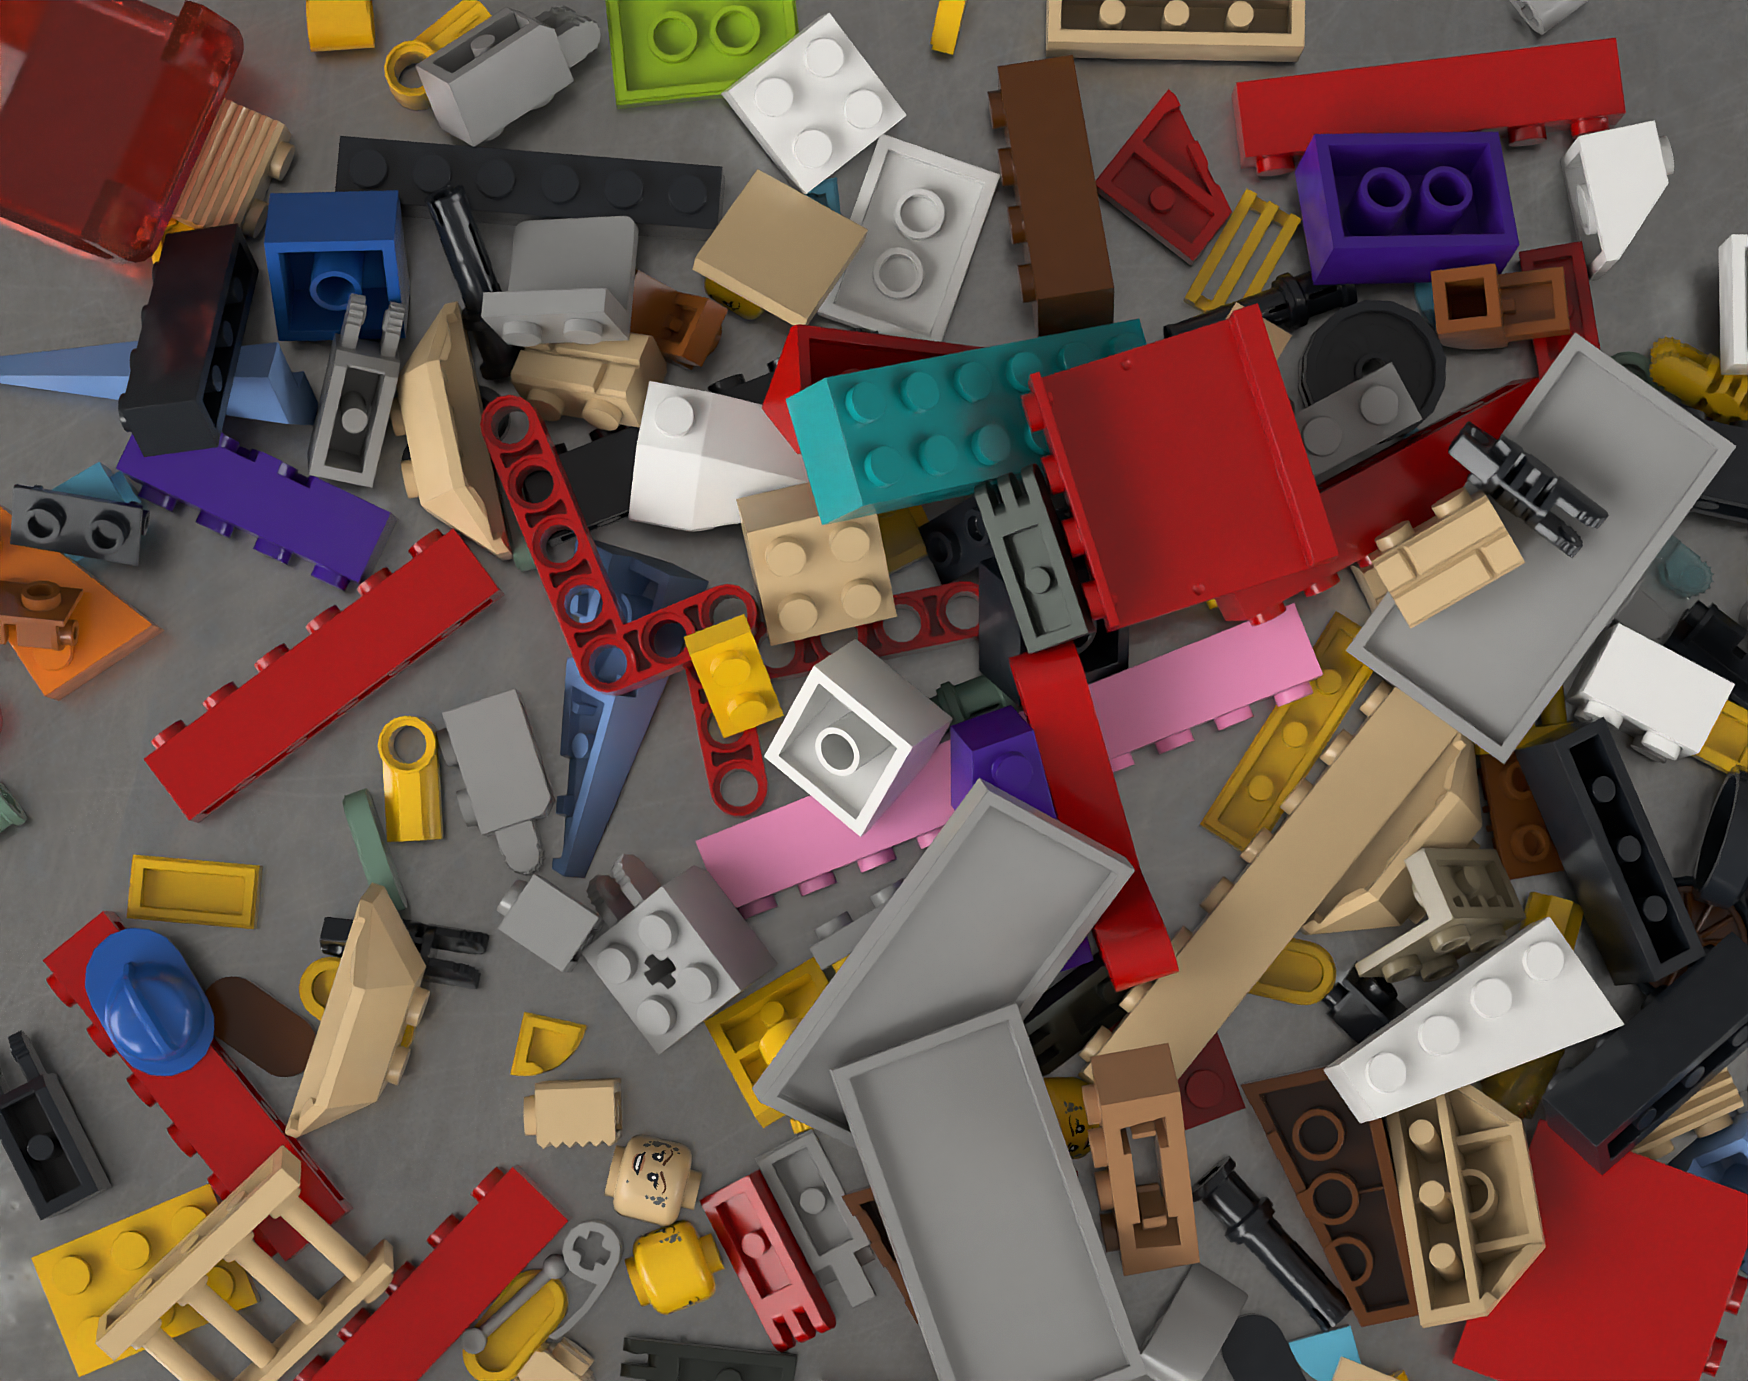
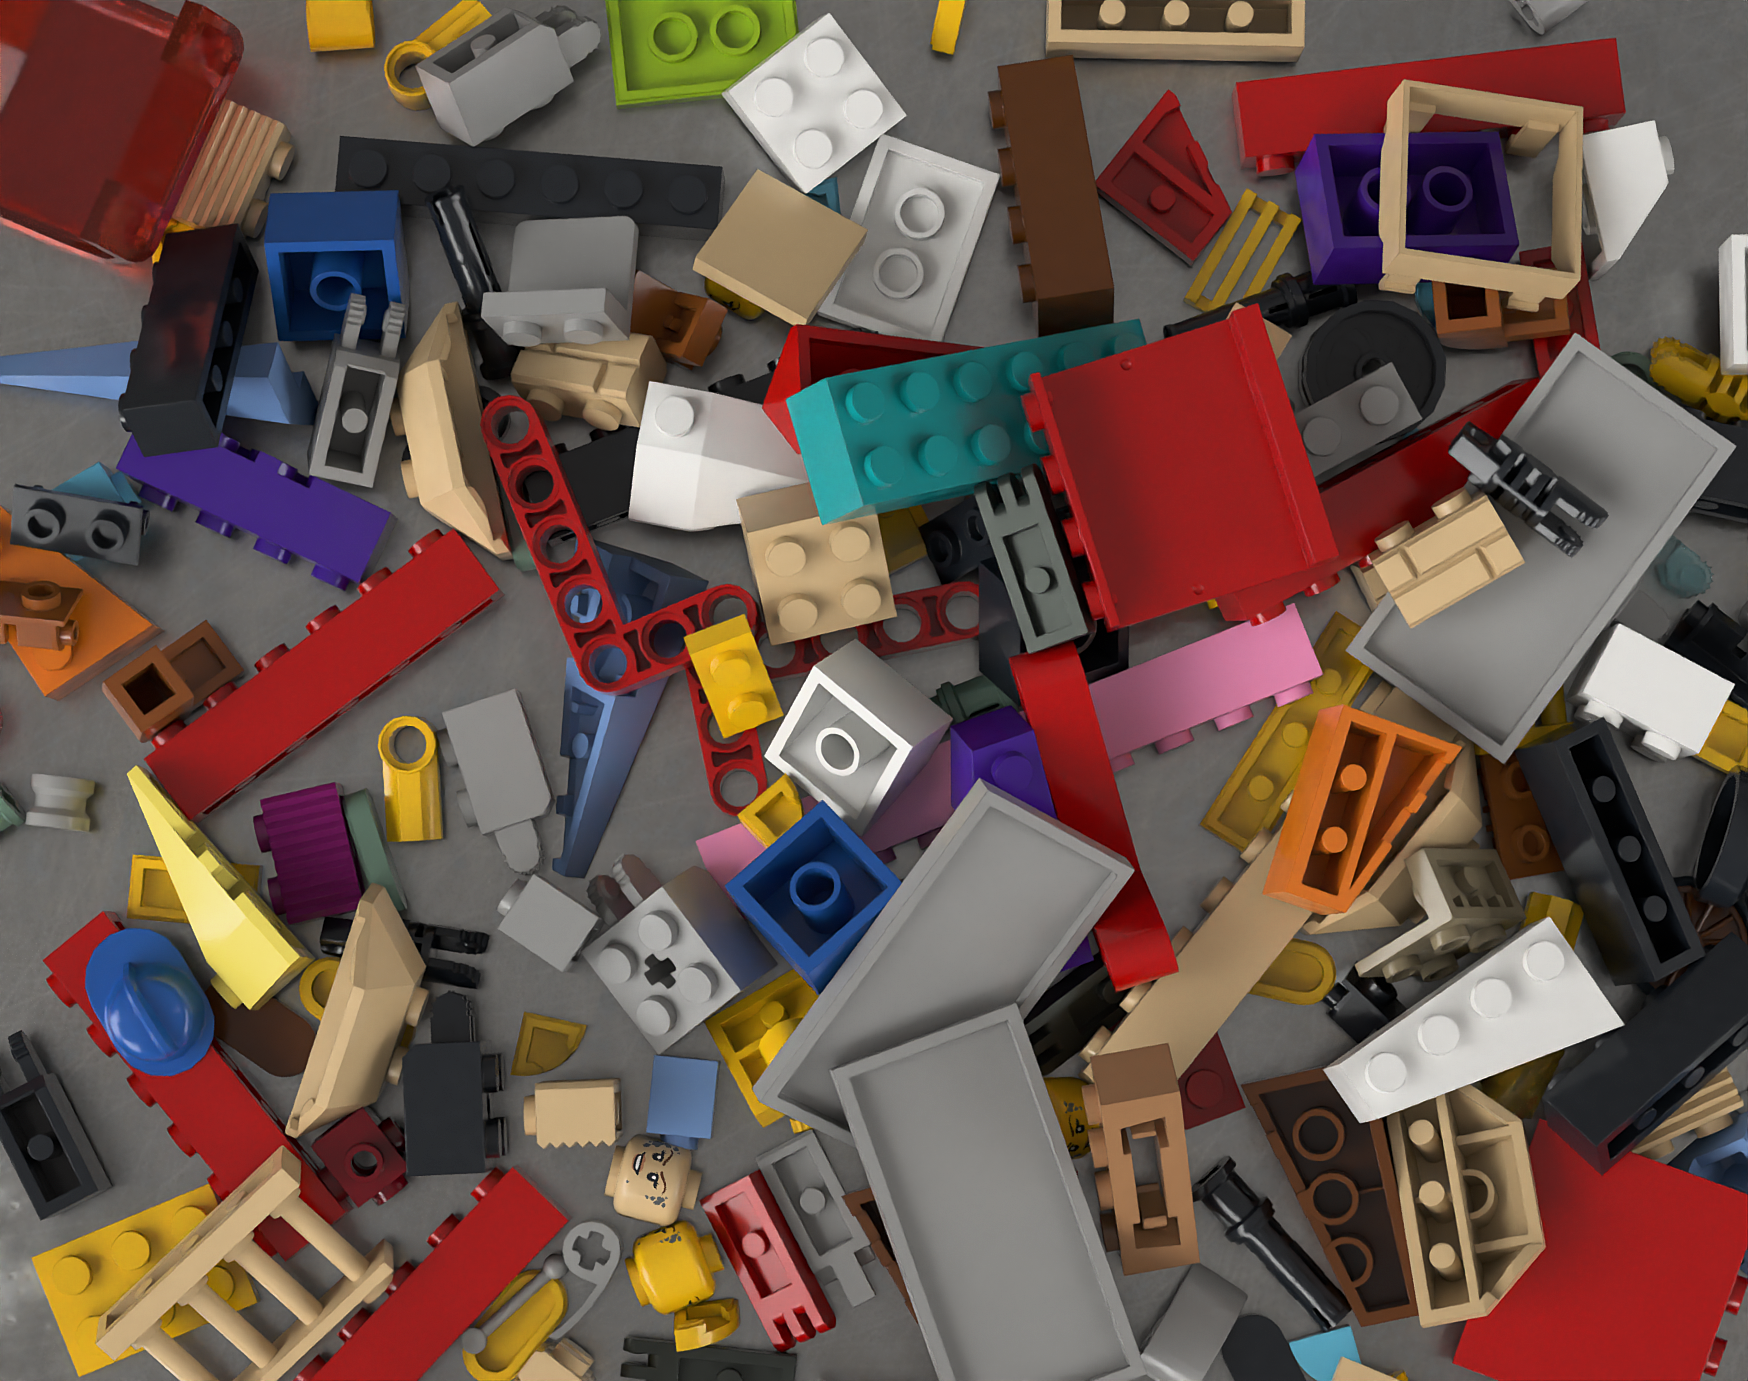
(60, 802): none -> light grey wheel
(171, 682): none -> dark orange brick
(232, 923): none -> light yellow wedge
(310, 853): none -> magenta brick
(358, 1133): none -> dark red brick
(452, 1096): none -> black hinge
(683, 1099): none -> medium blue brick
(705, 1323): none -> yellow tile
(773, 812): none -> yellow tile
(814, 894): none -> blue brick
(1349, 805): none -> orange wedge
(1540, 120): none -> tan piece

